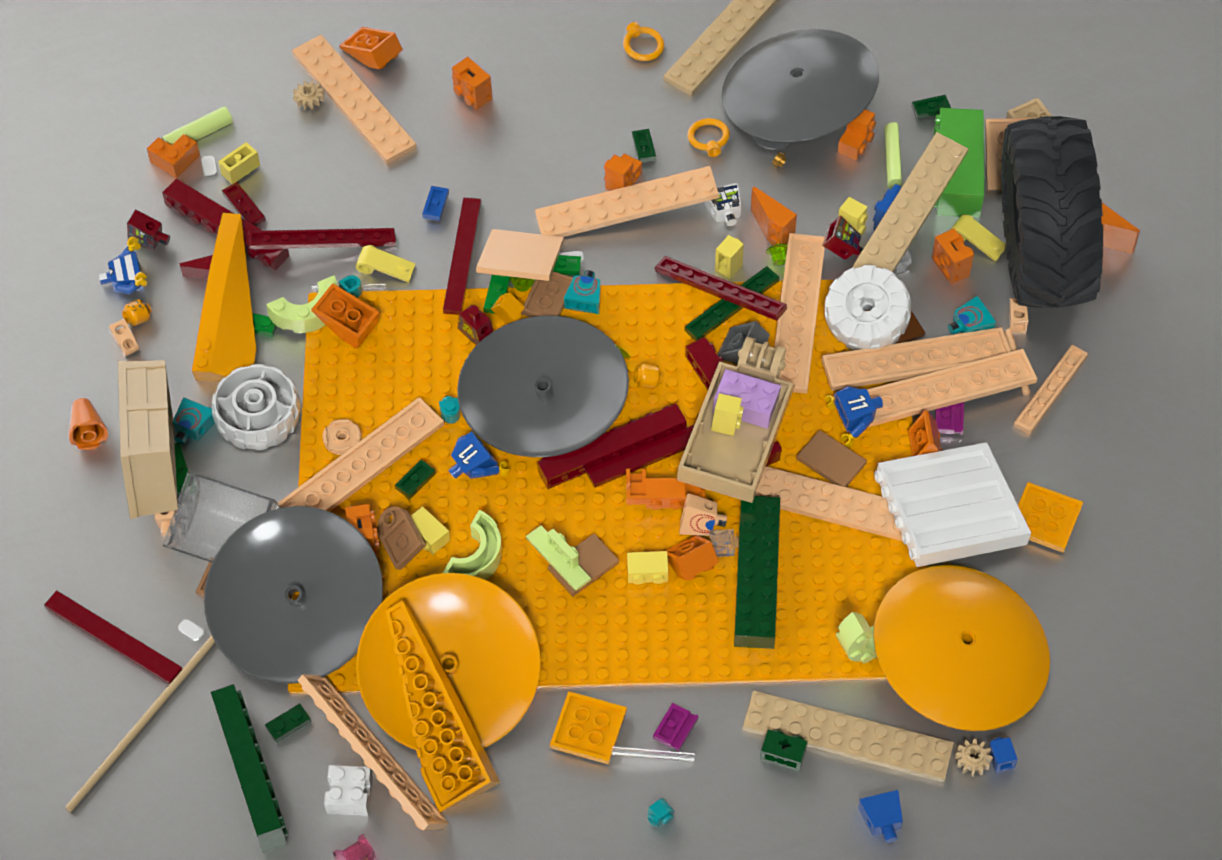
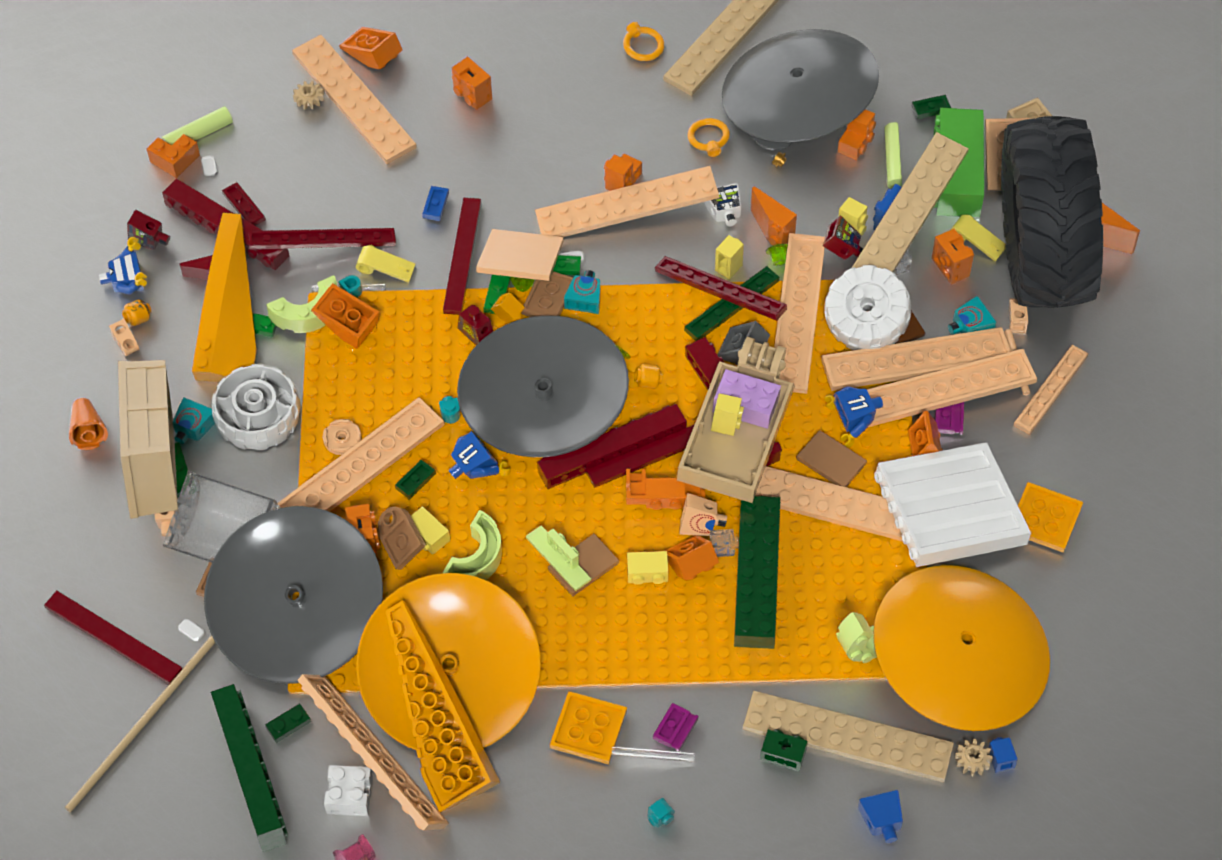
(239, 163): light yellow brick -> none
(643, 145): dark green plate -> none

